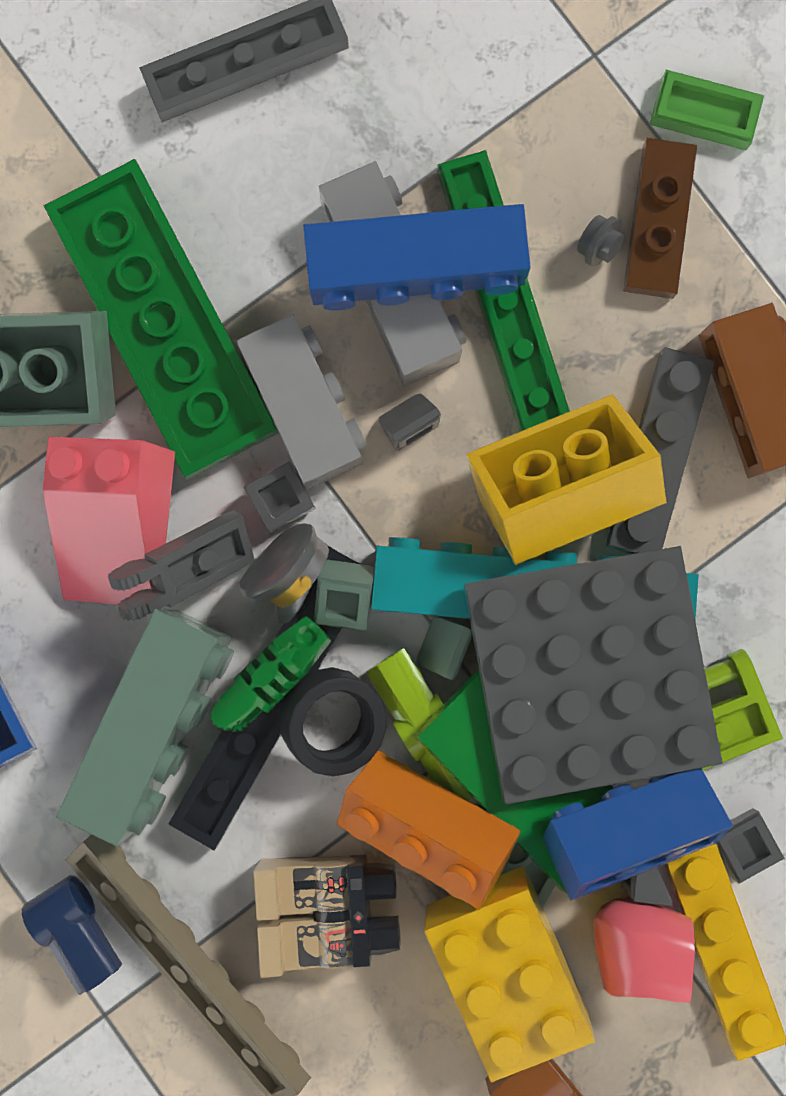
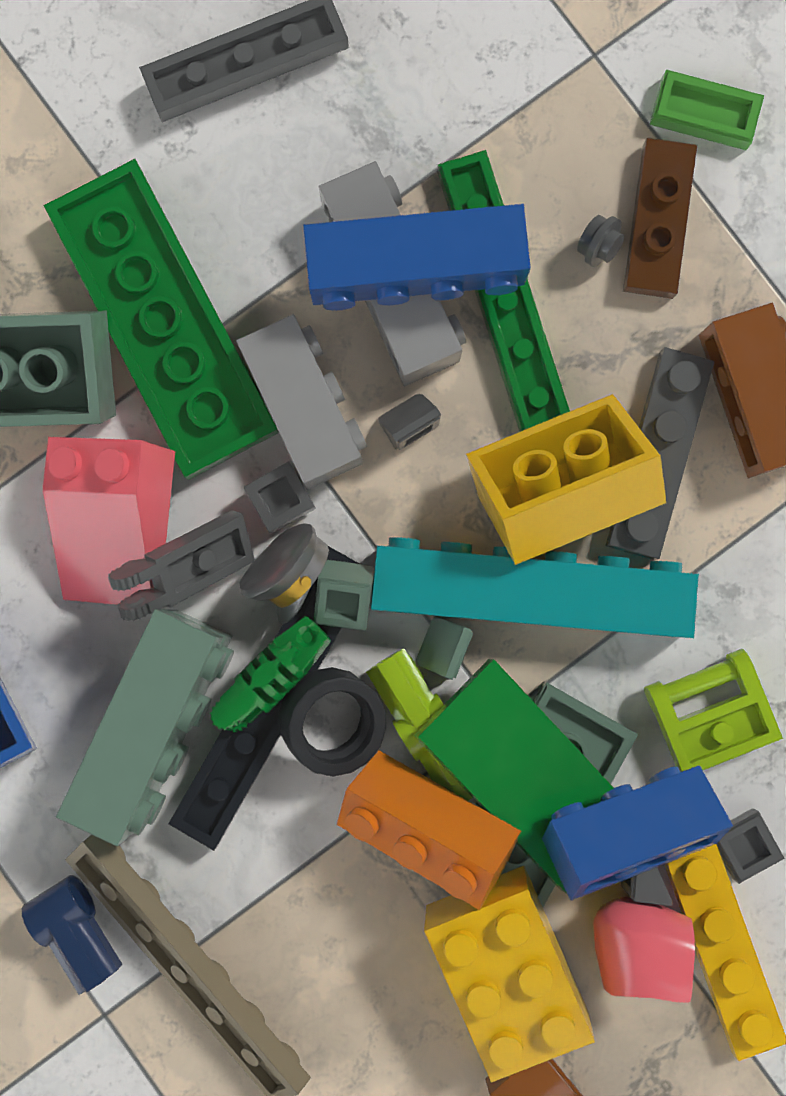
(320, 914): hips -> none
(592, 674): dark grey plate -> none

